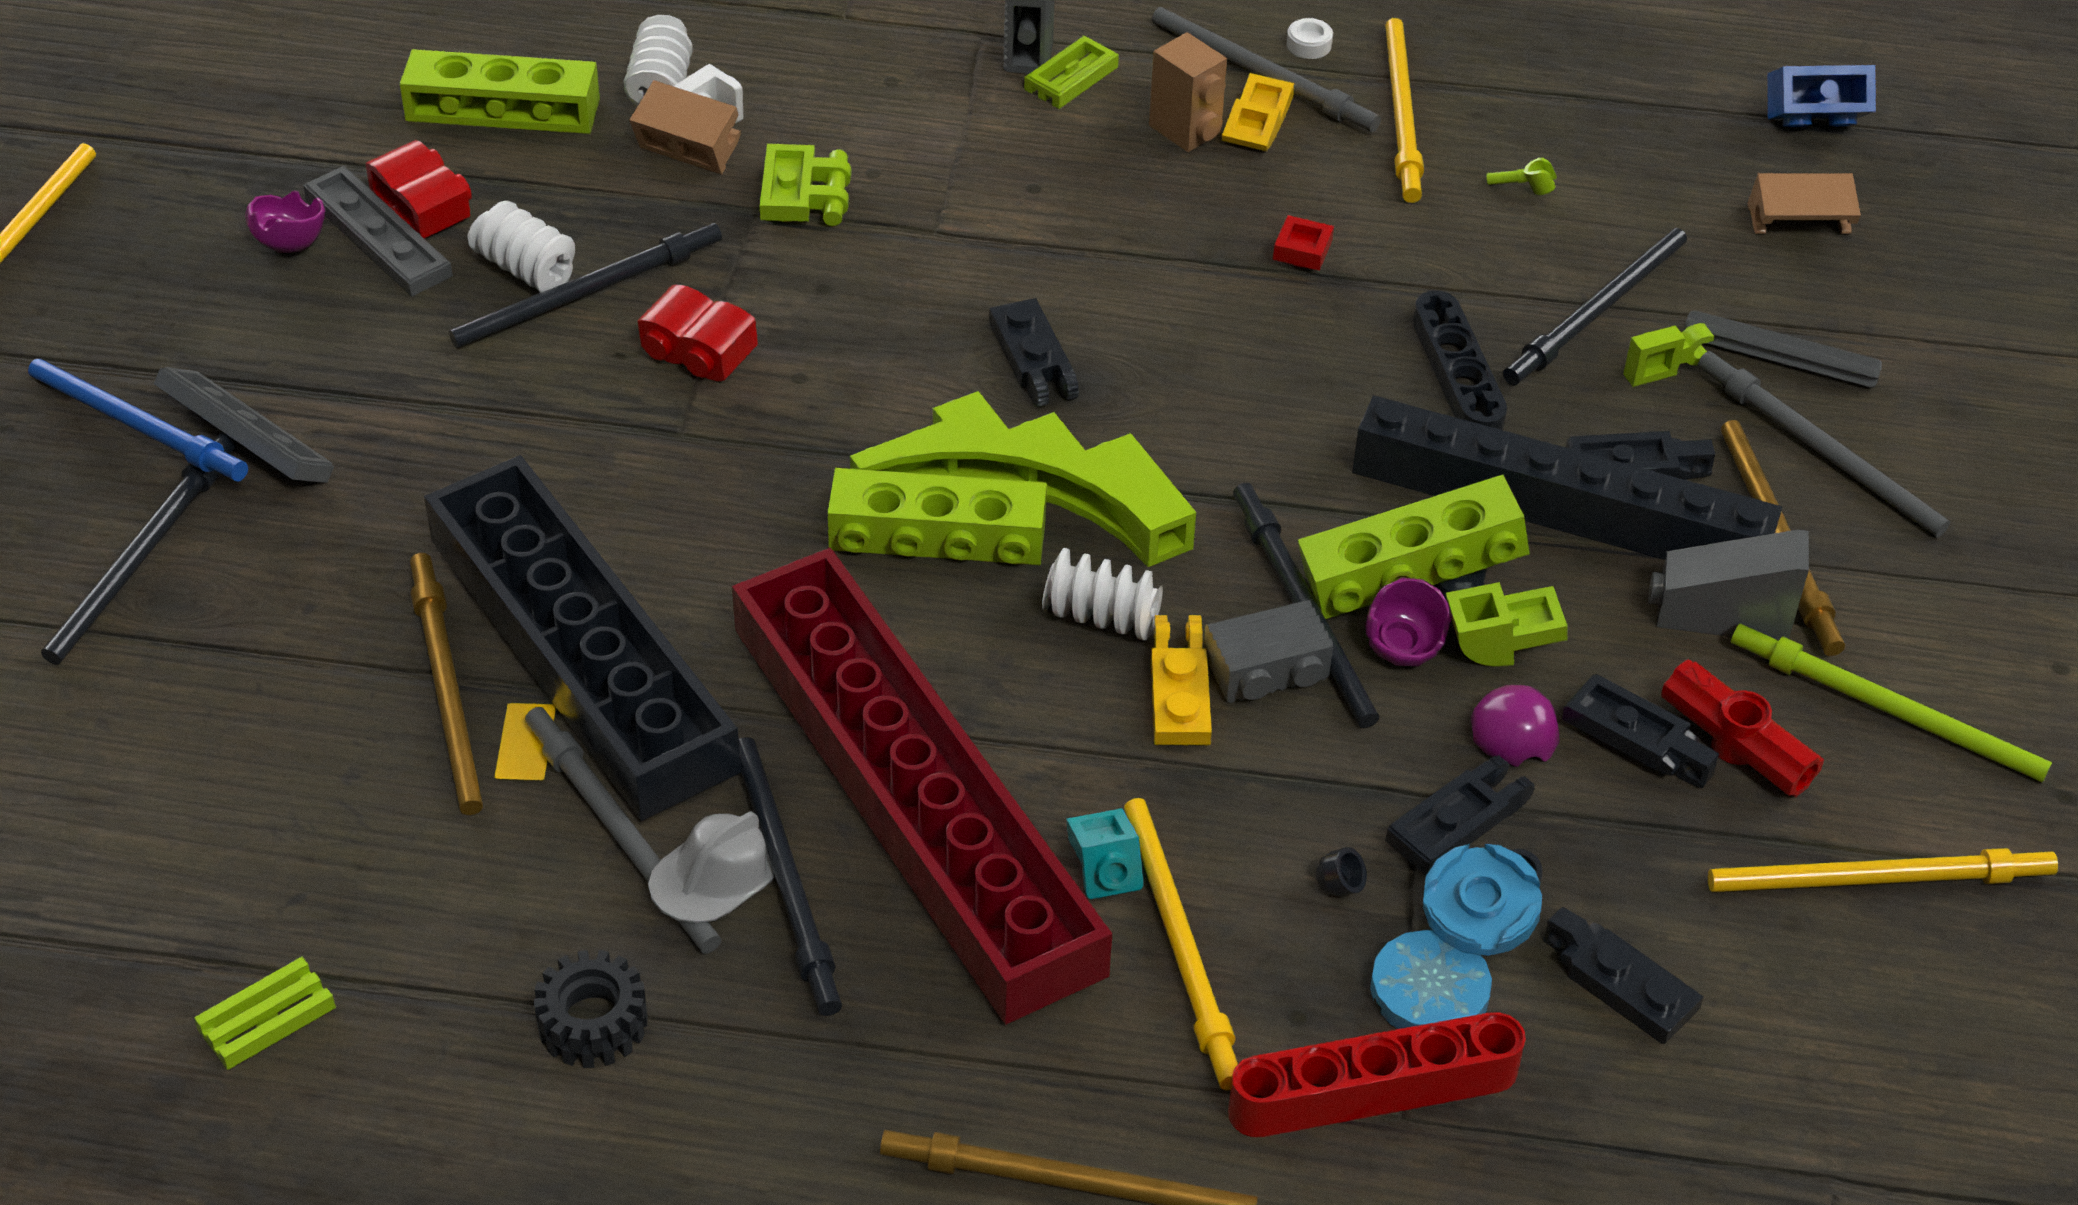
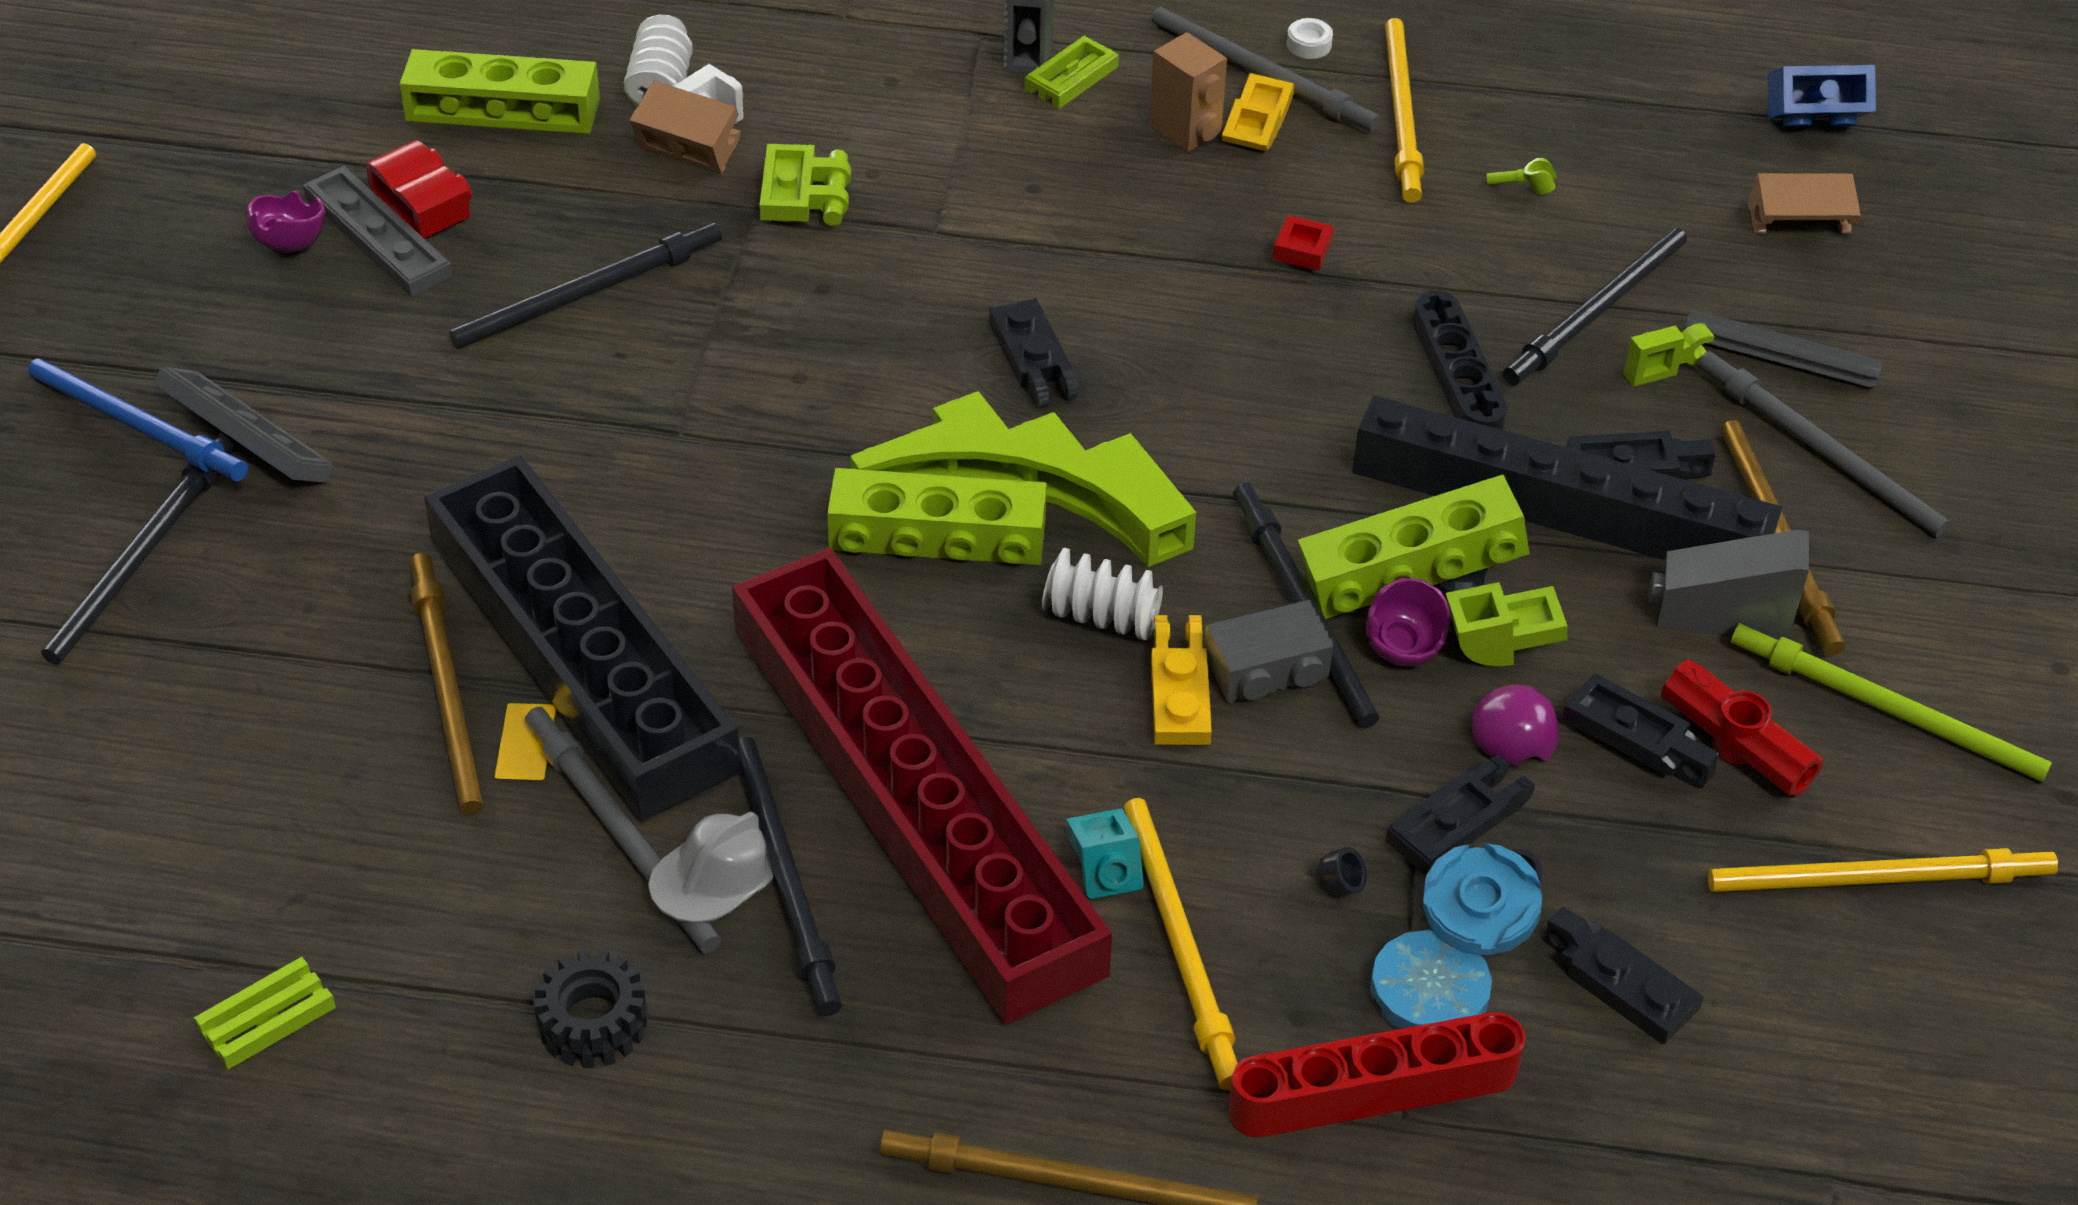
(523, 246): white piece -> none
(697, 332): red brick -> none

